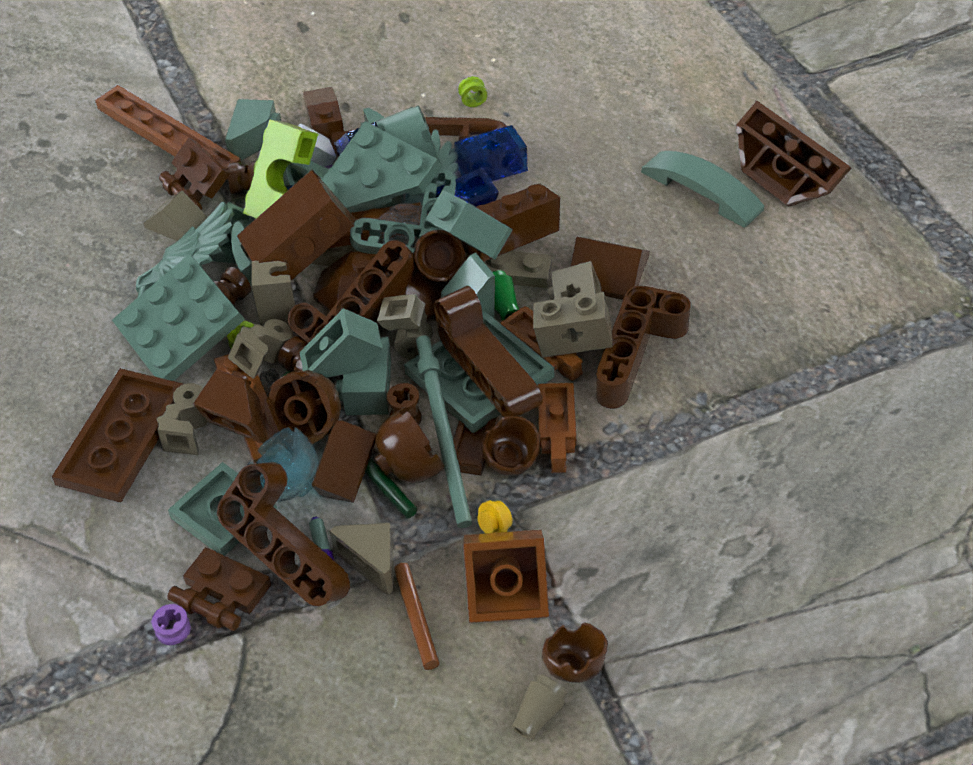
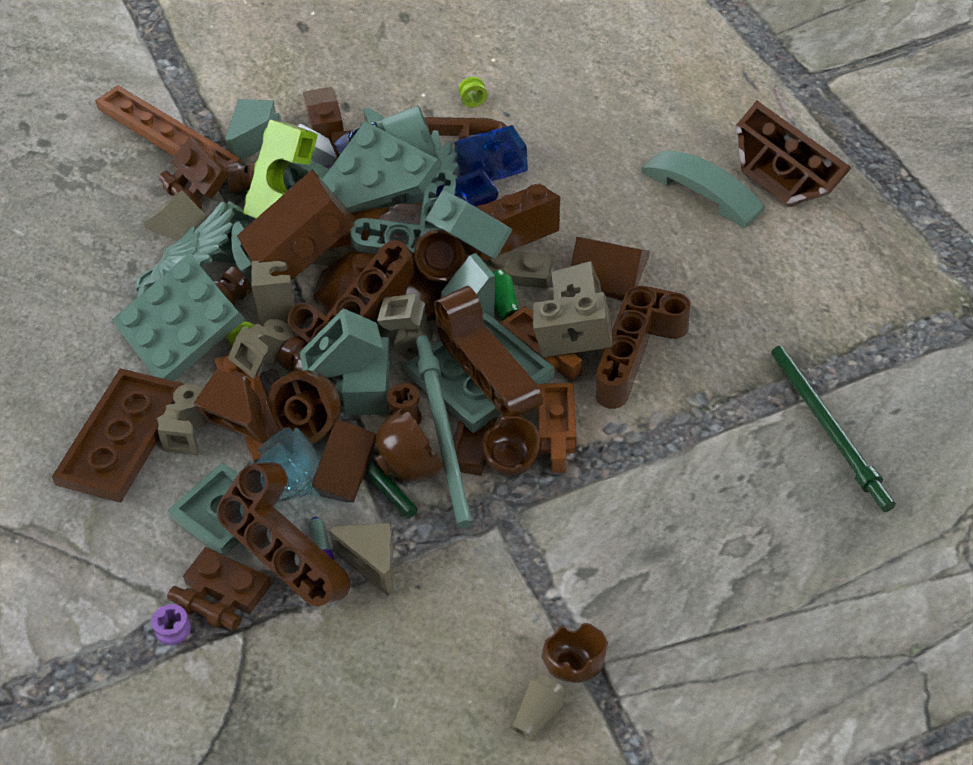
(416, 616): dark orange bar -> none
(494, 517): yellow plate -> none
(506, 576): dark orange slope -> none
(866, 475): none -> dark green bar

